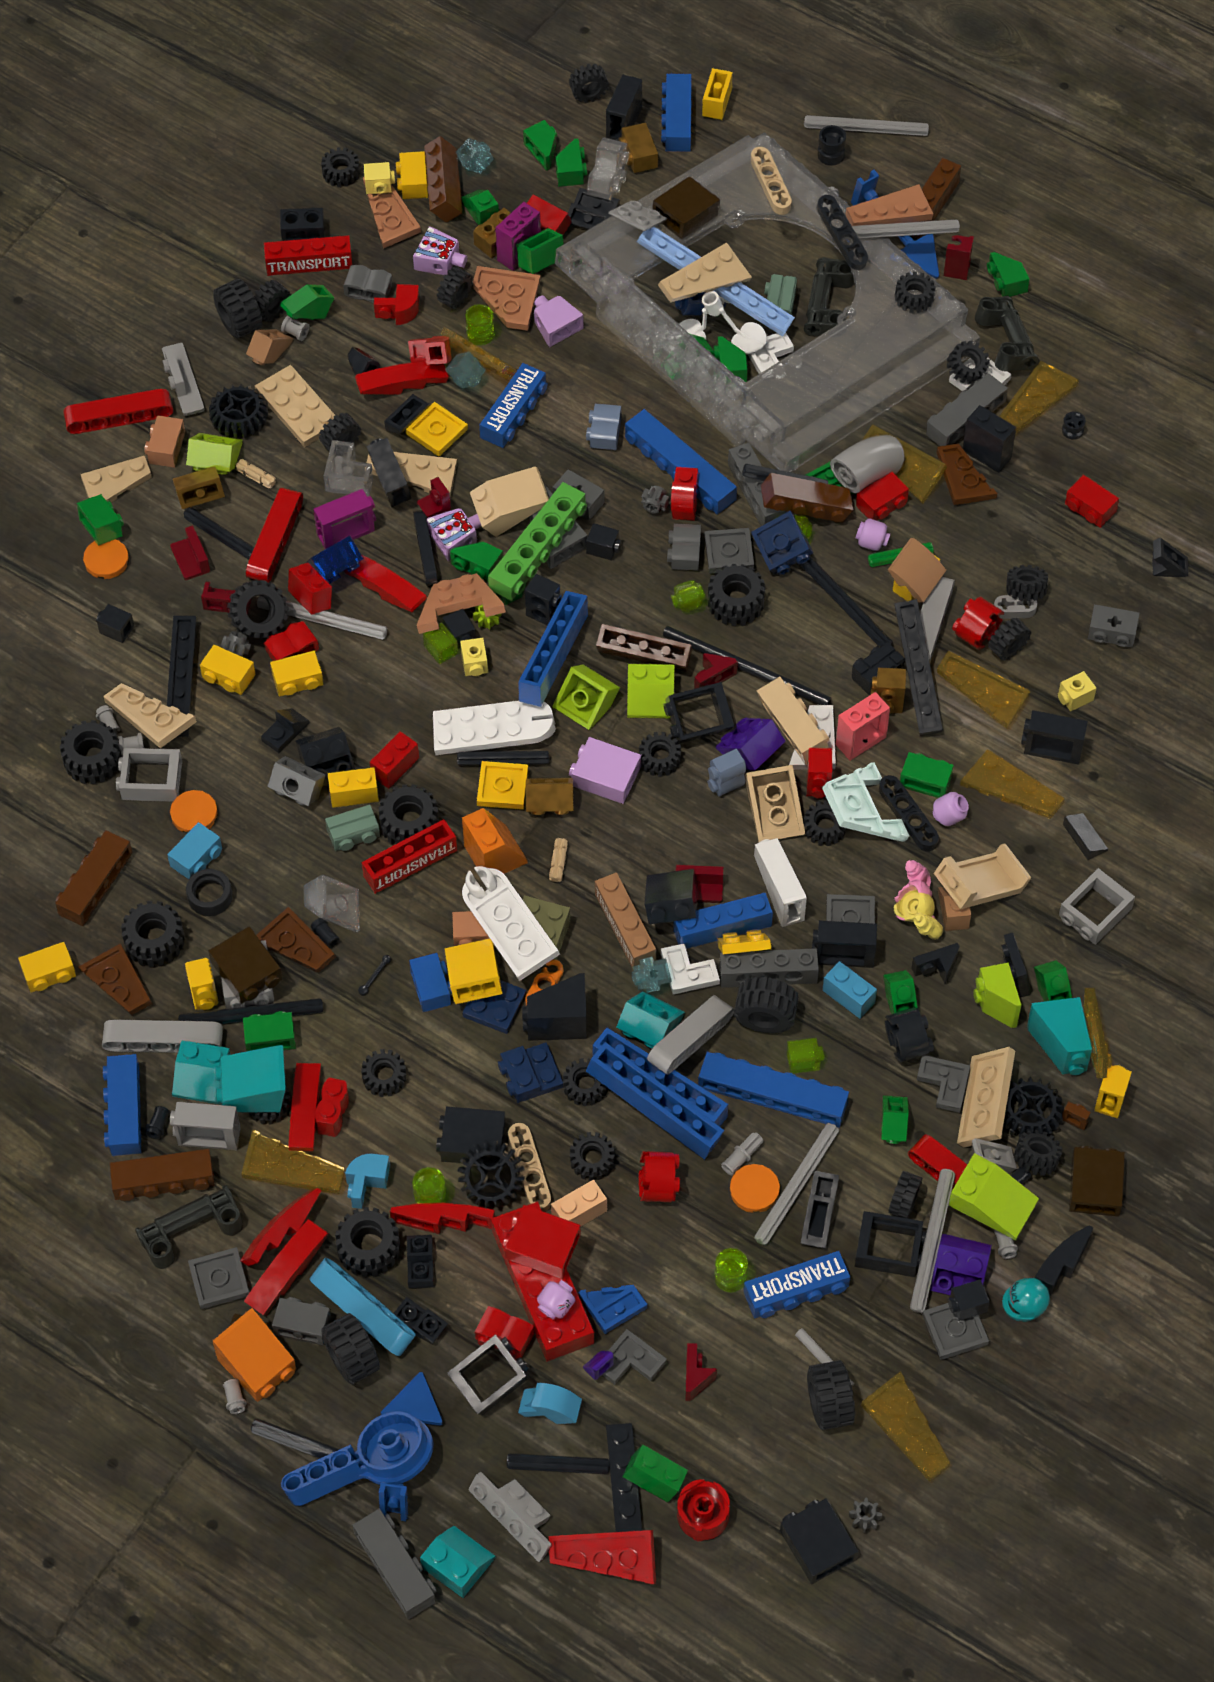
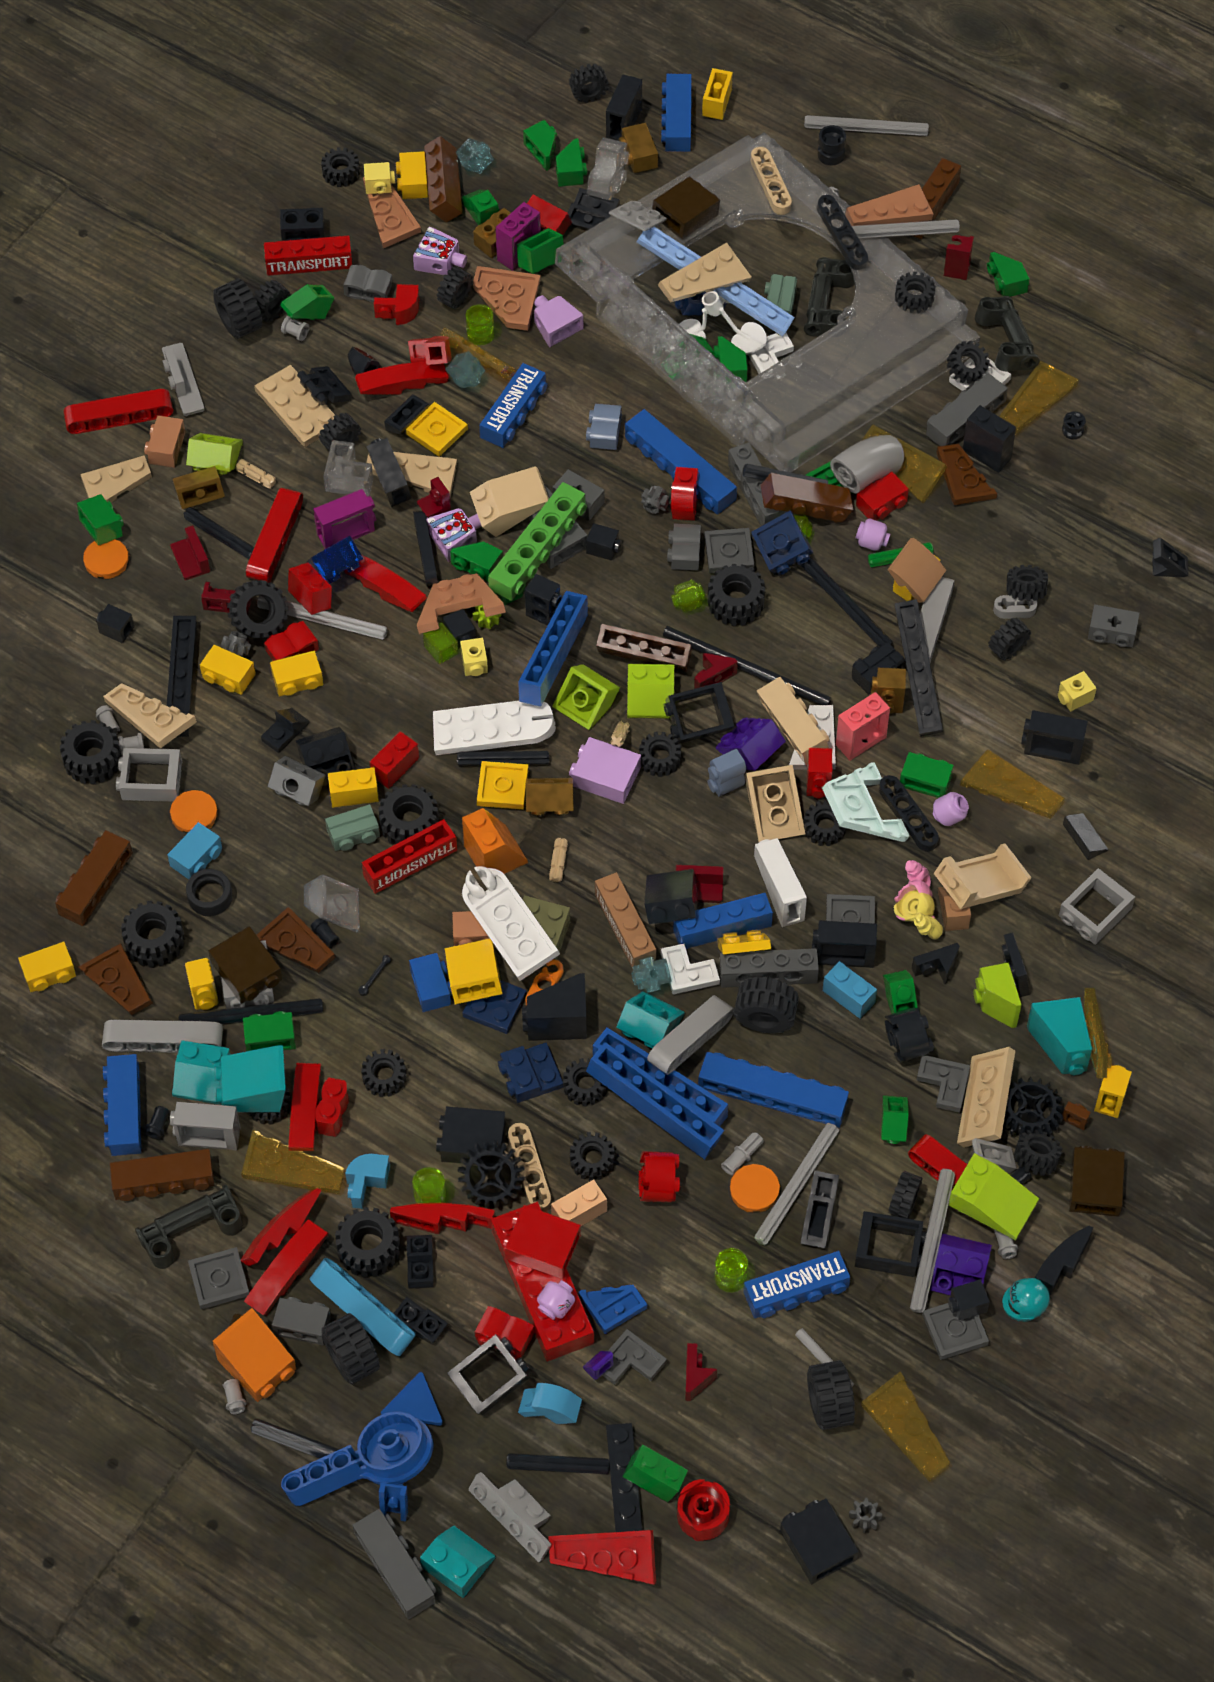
(238, 411): black gear -> none
(268, 346): medium nougat slope -> none
(328, 385): none -> black plate
(619, 734): none -> tan axle
(804, 1055): clear neon green brick -> none
(919, 251): blue piece -> none
(978, 622): red brick -> none
(988, 690): clear yellow wing -> none
(1052, 981): green slope -> none
(1092, 501): red brick -> none

